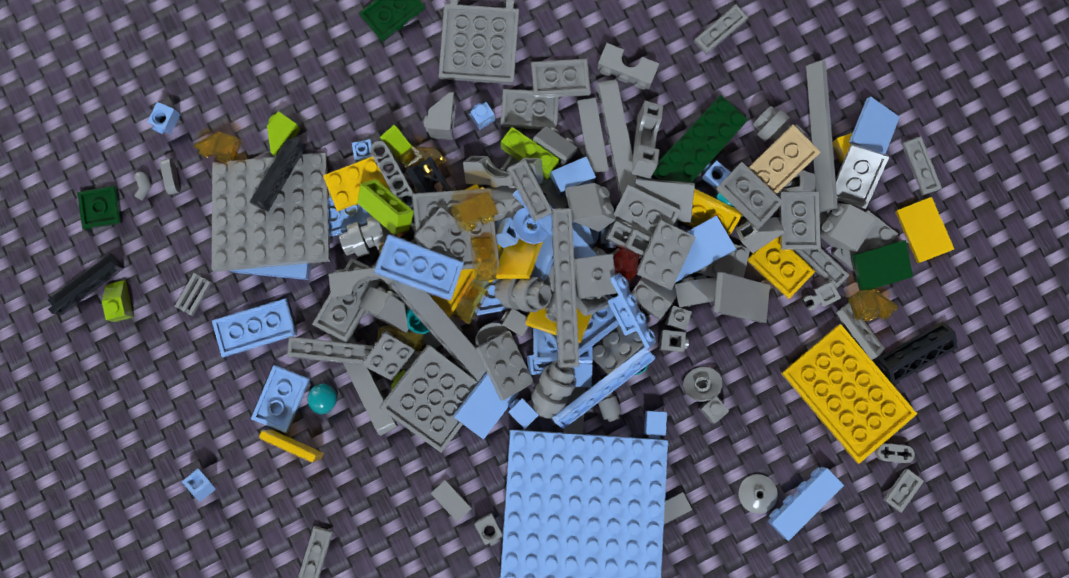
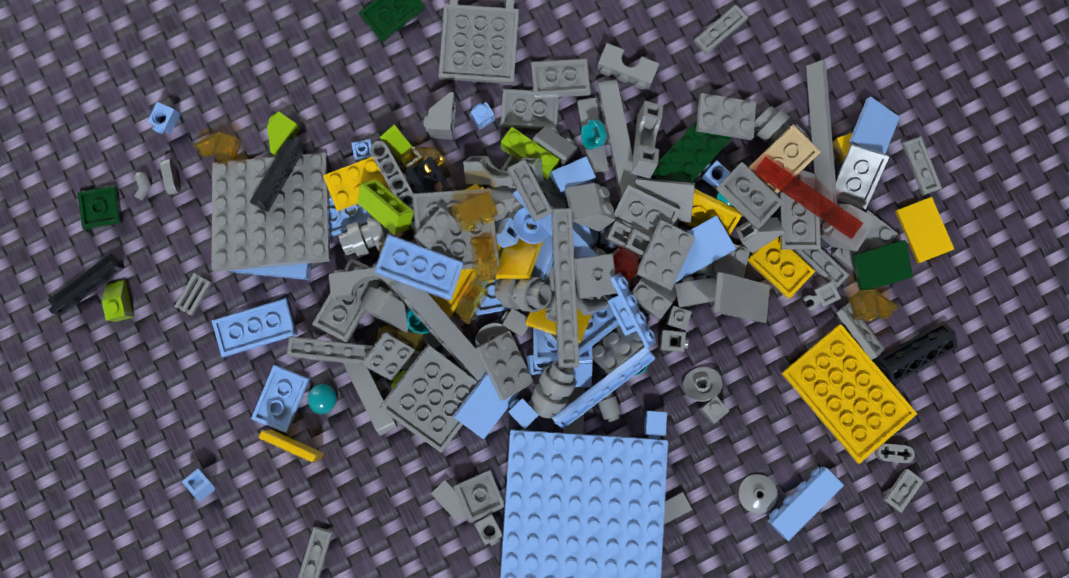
(479, 496): none -> light grey plate
(593, 134): none -> teal hair
(726, 116): none -> light grey plate
(808, 198): none -> clear red tile

